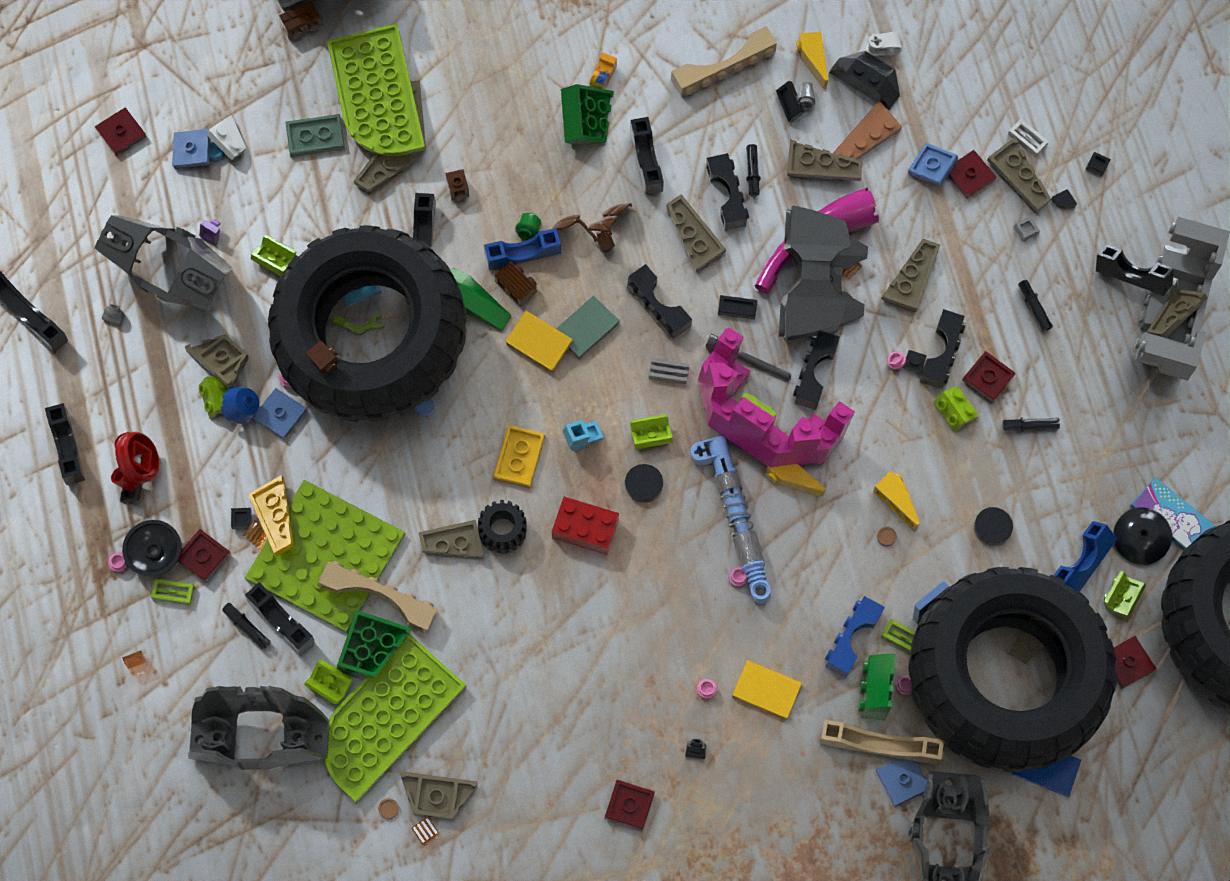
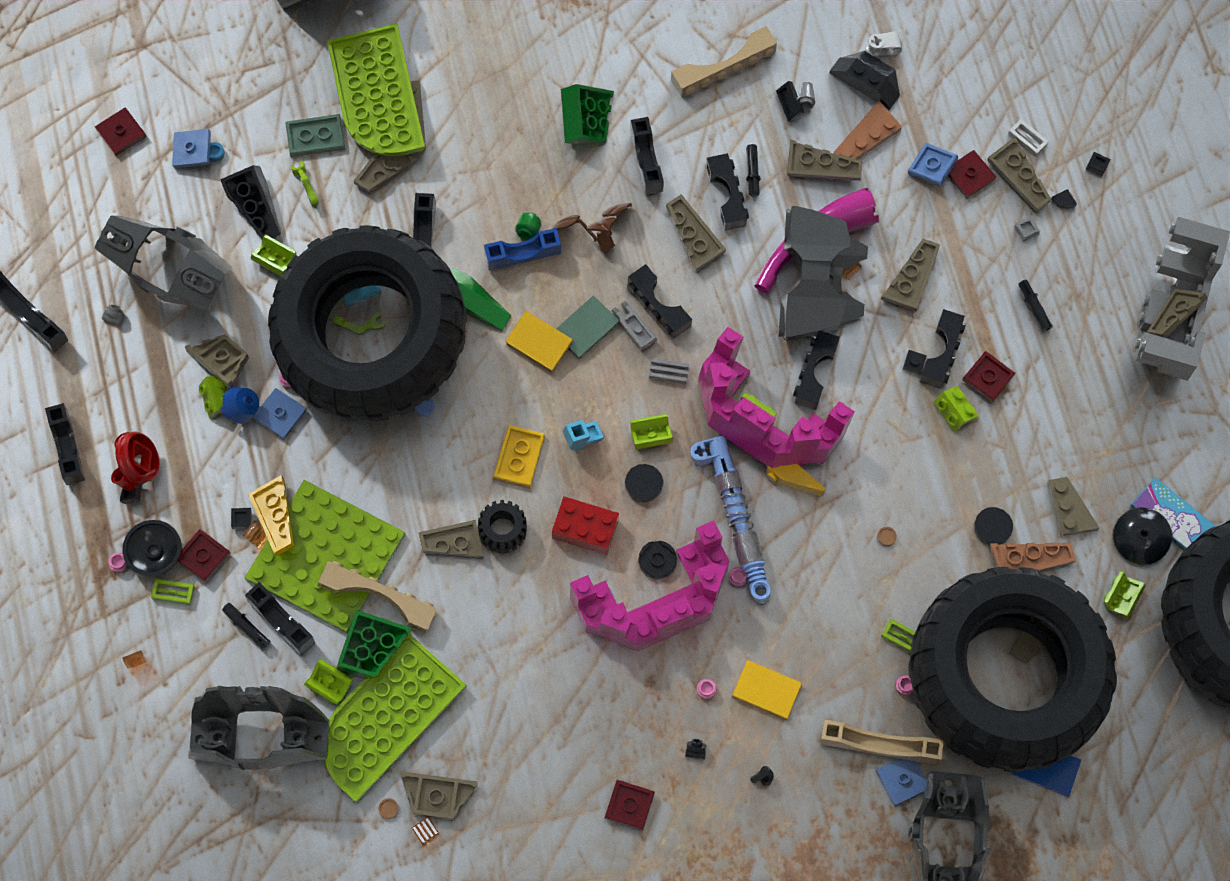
(210, 231): medium lavender tile -> none
(227, 137): white wing -> none
(252, 198): none -> black wedge
(300, 20): reddish brown brick -> none
(300, 171): none -> lime piece
(323, 357): reddish brown brick -> none
(457, 185): reddish brown brick -> none
(516, 283): reddish brown brick -> none
(603, 71): light orange leg -> none
(635, 326): none -> light grey hinge
(657, 559): none -> black tile
(667, 616): none -> dark pink brick
(737, 307): black tile -> none
(751, 359): dark grey piece -> none
(765, 775): none -> black plate
(813, 55): yellow slope -> none
(865, 616): blue arch -> none
(877, 686): green wedge -> none
(896, 360): bright pink plate -> none
(896, 496): yellow slope -> none
(922, 605): medium blue plate -> none
(1030, 424): black axle -> none
(1033, 555): none -> nougat wing
(1070, 509): none -> dark tan wing
(1096, 544): blue arch -> none
(1113, 263): black arch -> none
(1132, 662): dark red plate -> none

